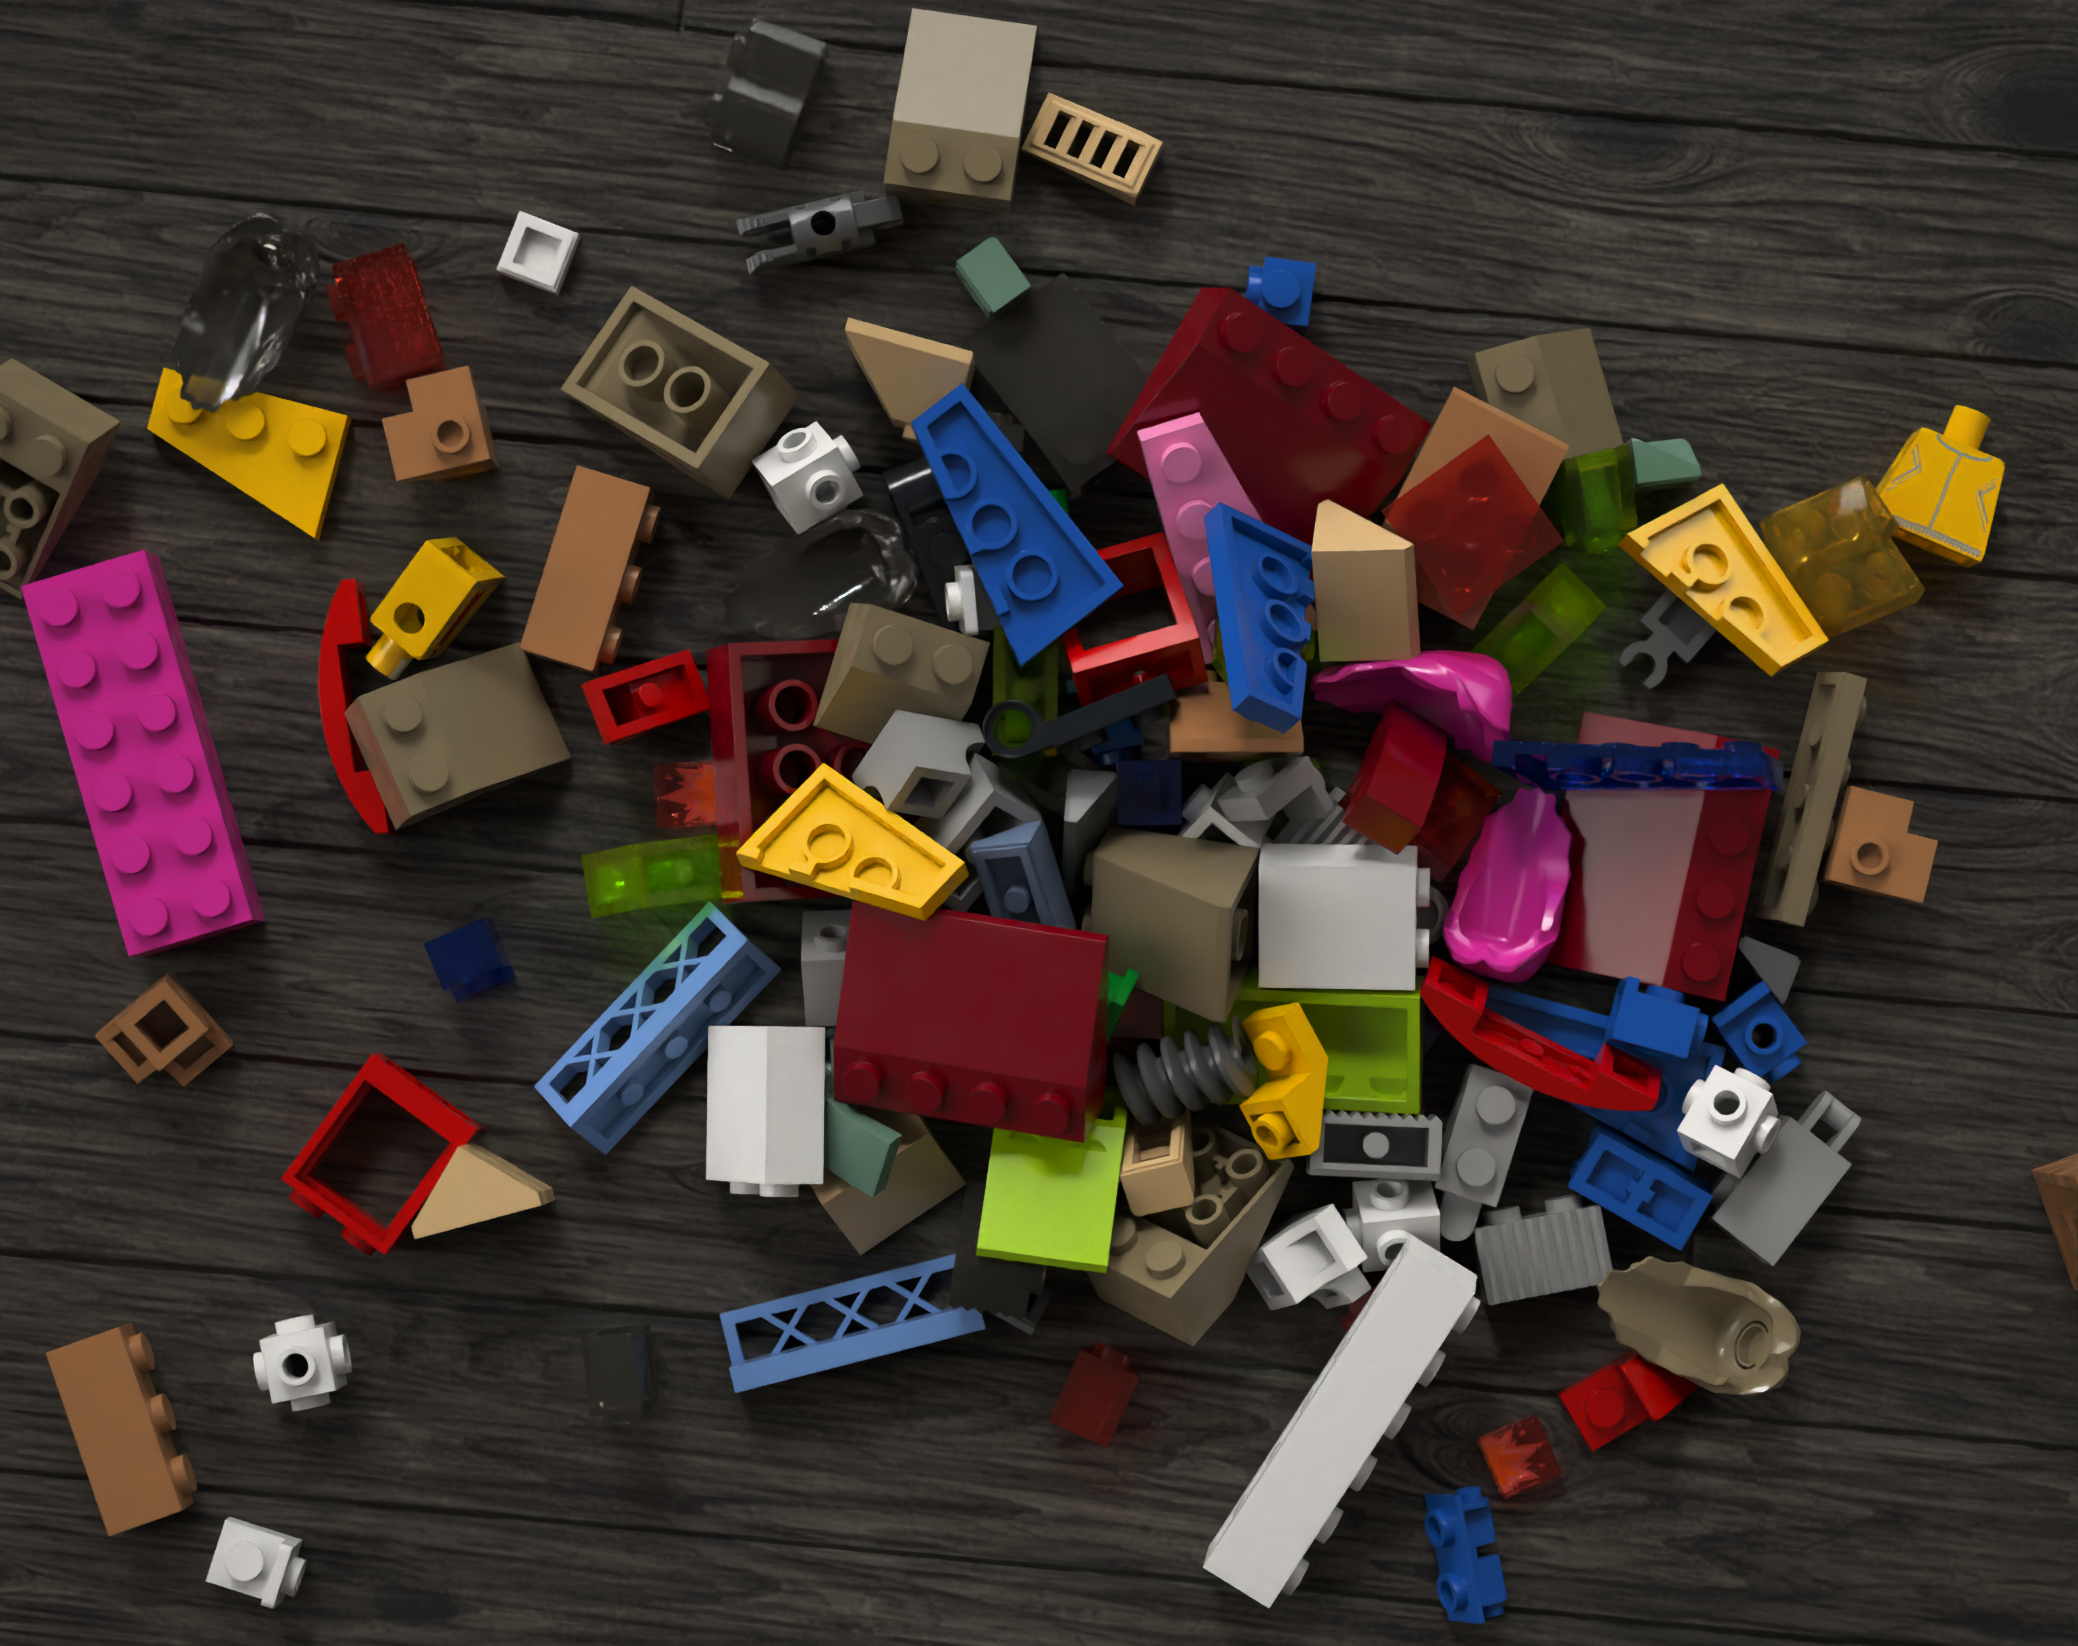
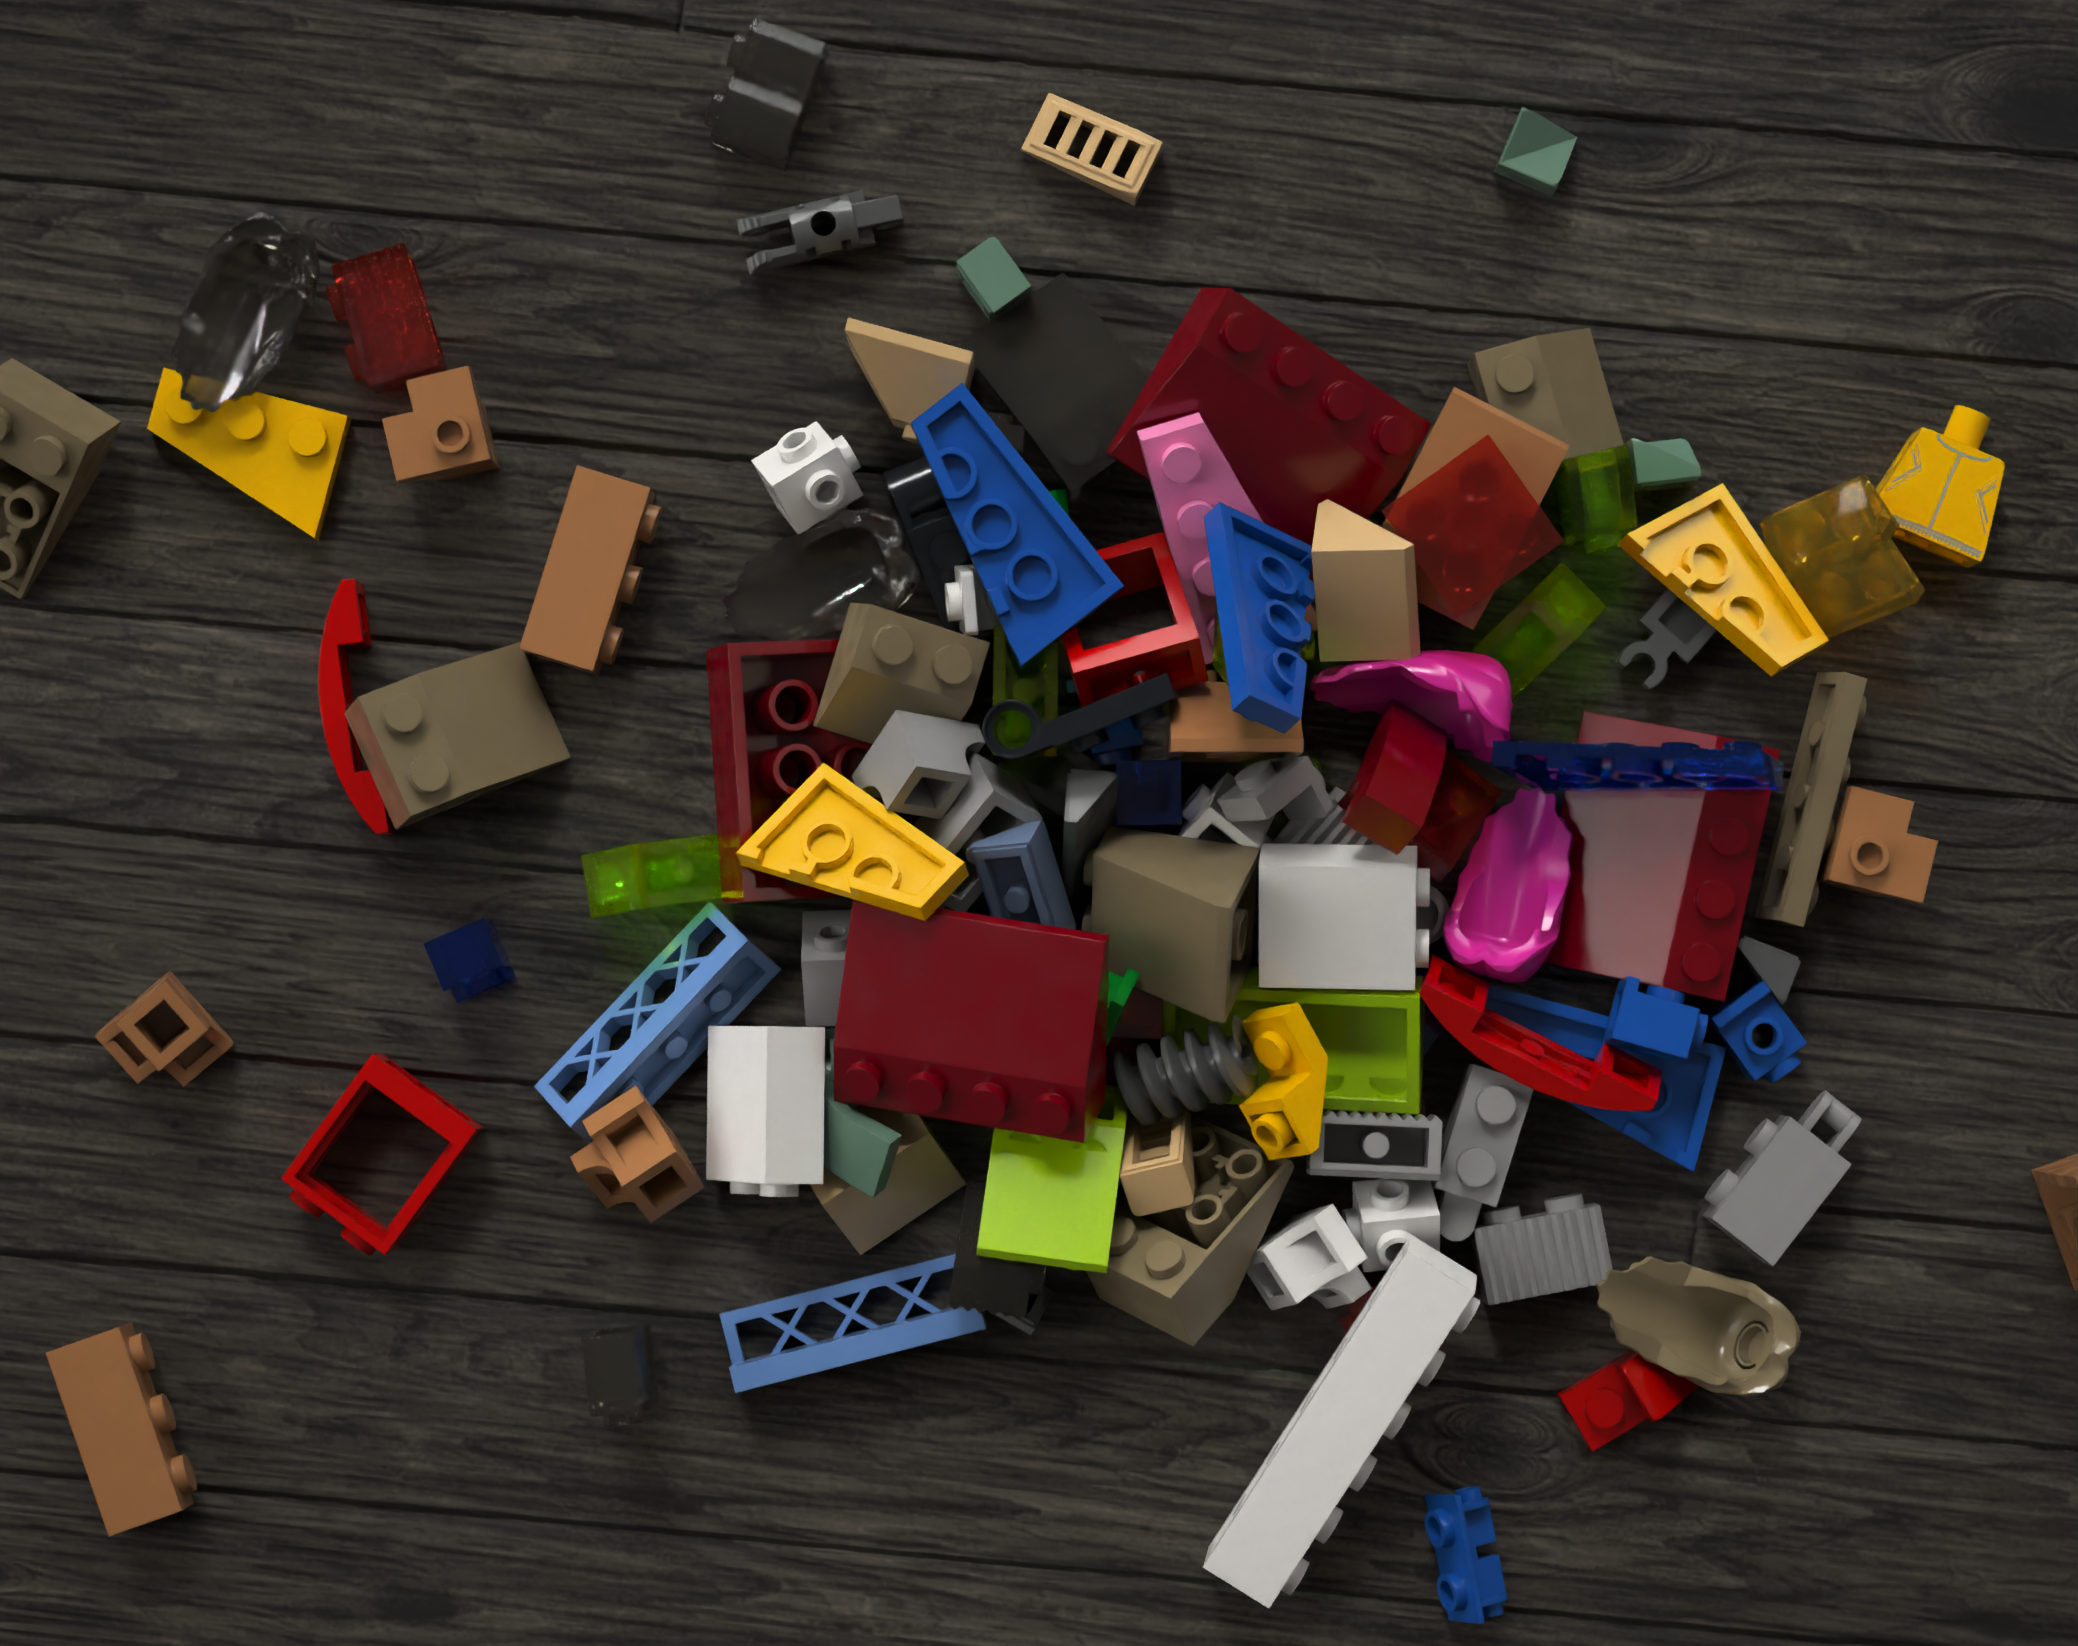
(143, 753): dark pink brick -> none
(257, 1562): white bracket -> none
(326, 1357): white brick -> none
(448, 587): yellow torso -> none
(477, 1189): tan slope -> none
(538, 253): white tile -> none
(635, 1158): none -> medium nougat brick
(646, 697): red slope -> none
(681, 391): dark tan slope -> none
(684, 794): clear red tile -> none
(960, 111): slope -> none
(1095, 1393): clear red brick -> none
(1283, 290): blue brick -> none
(1519, 1456): clear red tile -> none
(1536, 152): none -> sand green slope
(1640, 1185): blue hinge -> none
(1729, 1119): white brick -> none

